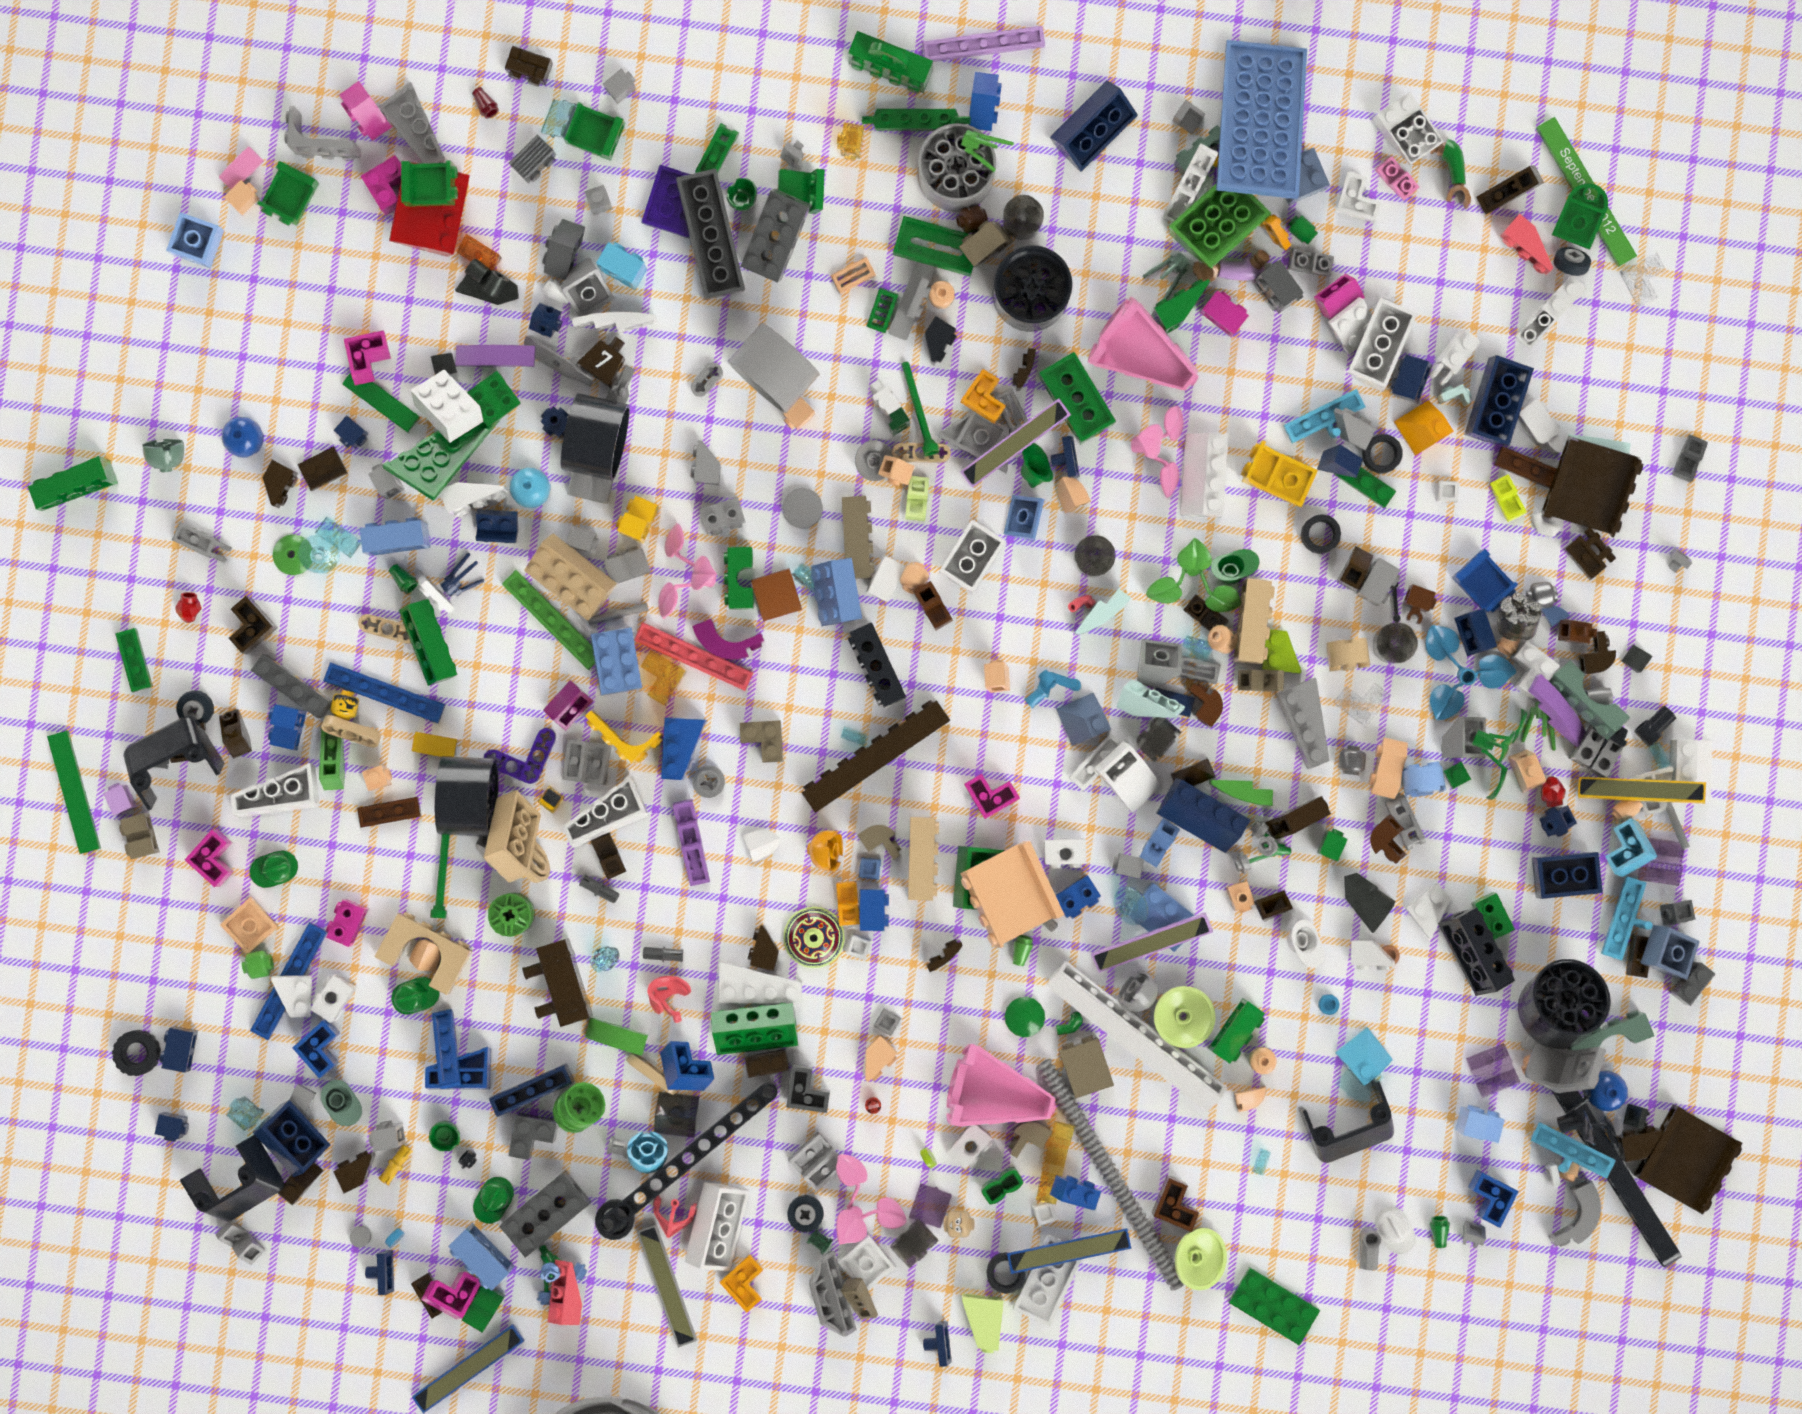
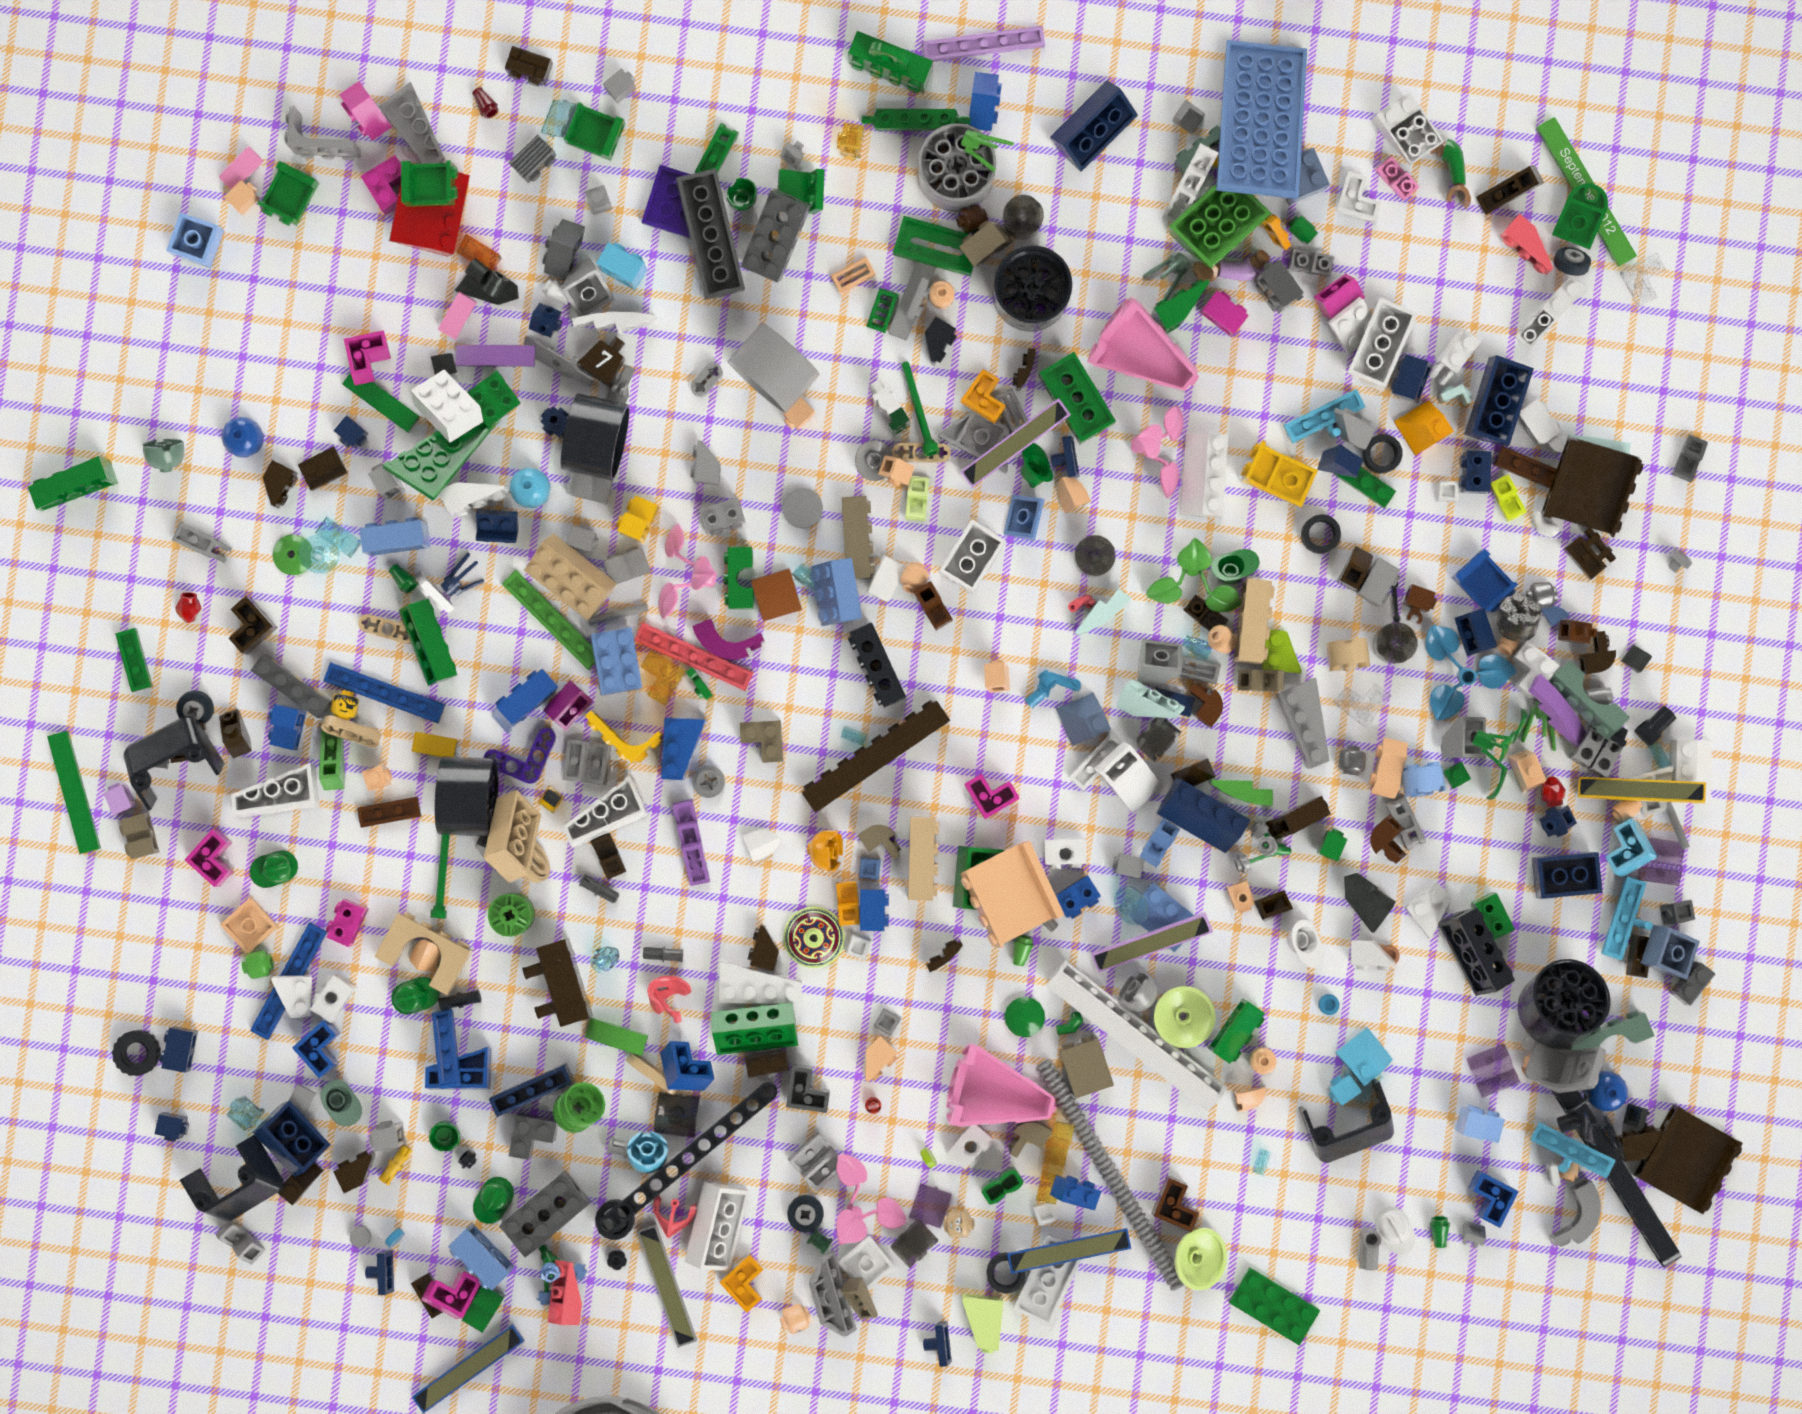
(457, 315): none -> bright pink slope
(459, 1000): none -> black pin
(523, 699): none -> blue wedge
(611, 1259): none -> black plate
(701, 688): none -> green plate
(795, 1318): none -> light nougat head
(1343, 1089): none -> medium azure brick
(1475, 472): none -> dark blue brick

